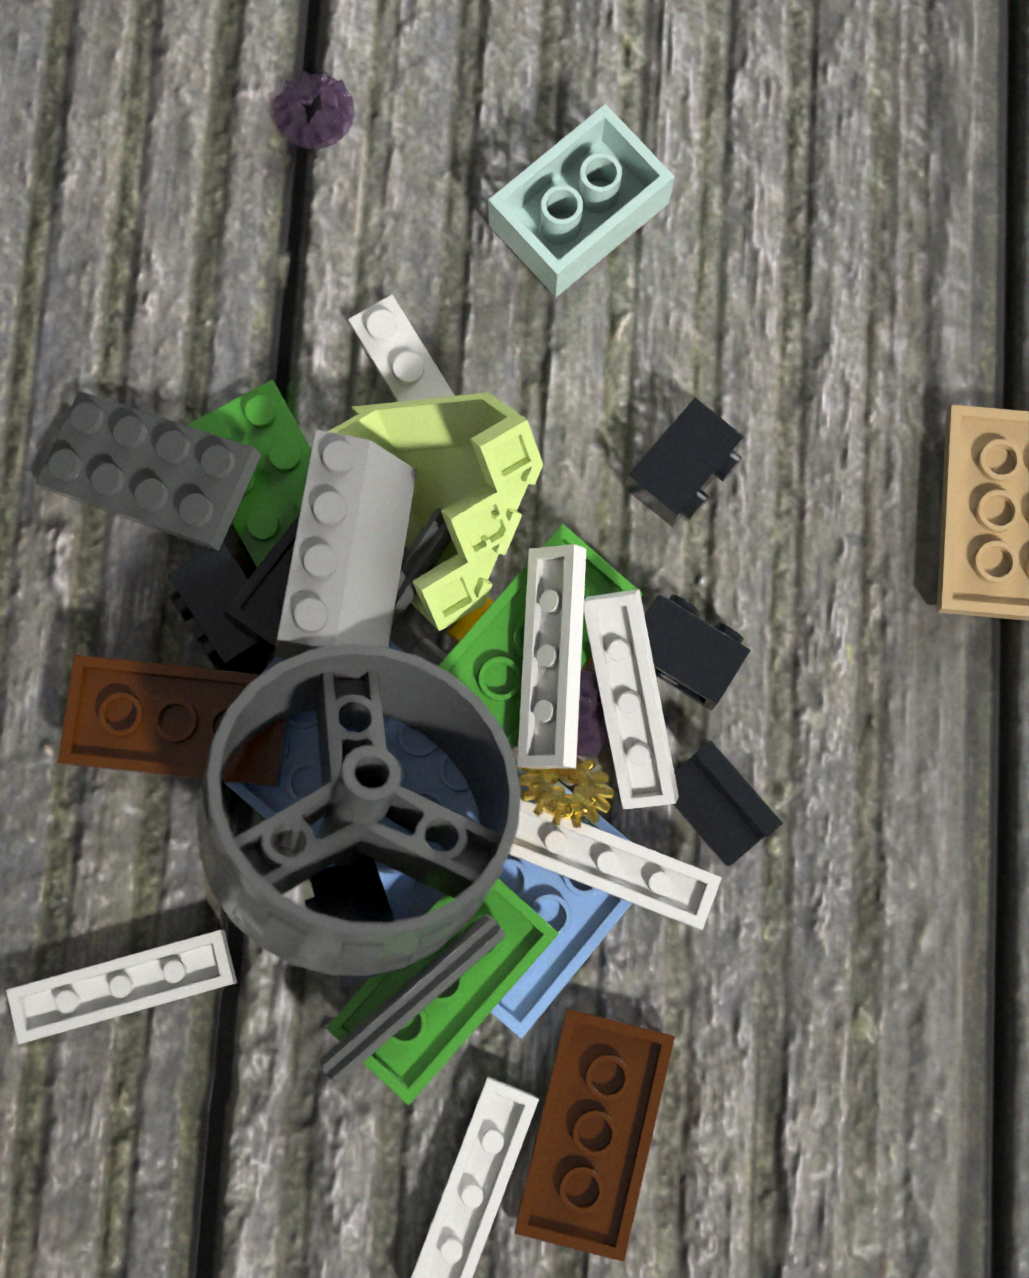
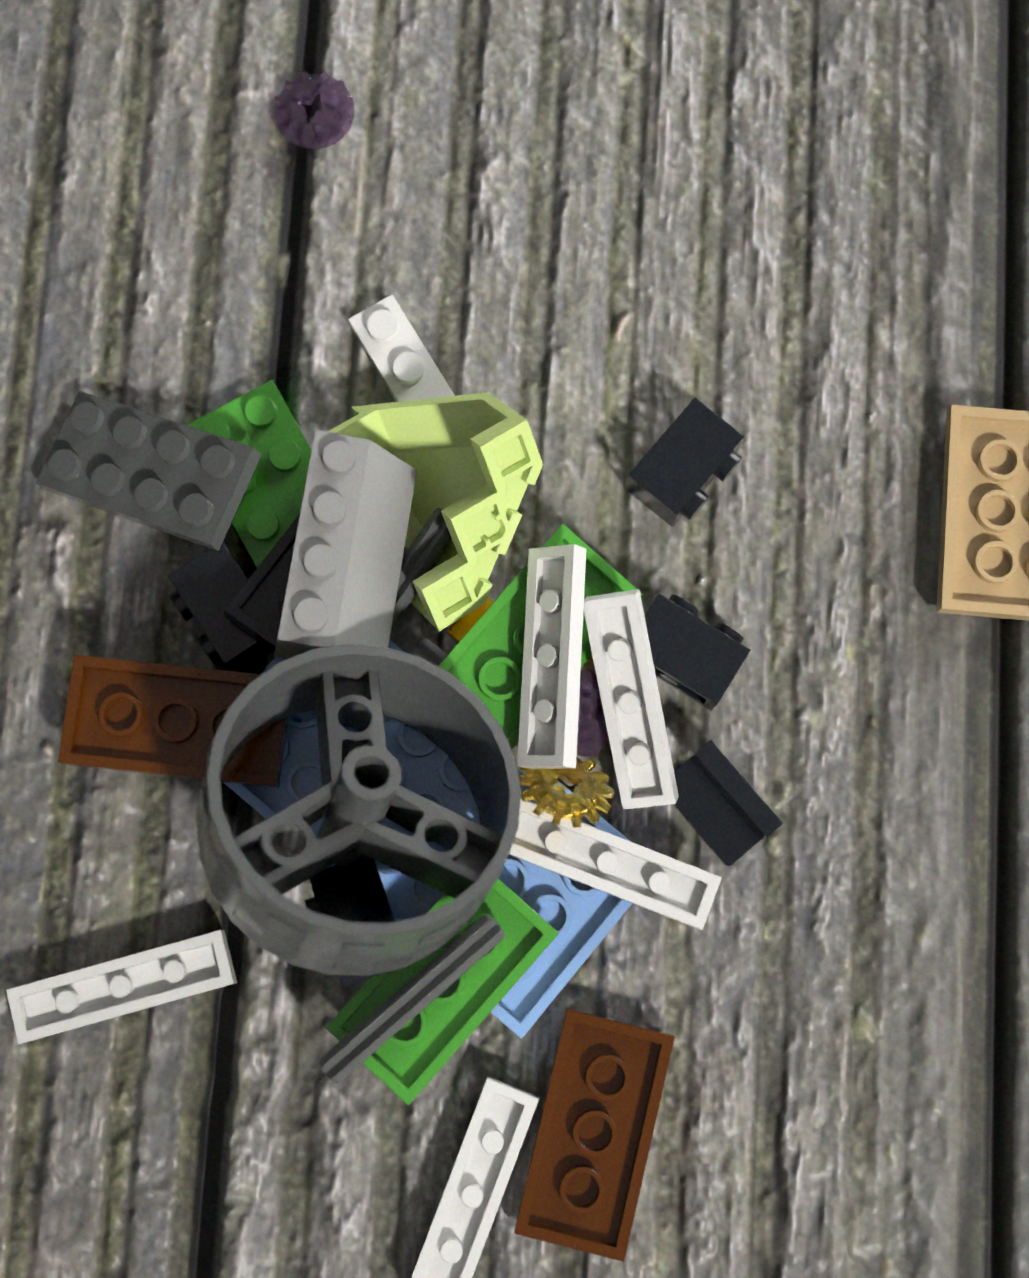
(580, 200): light aqua brick -> none

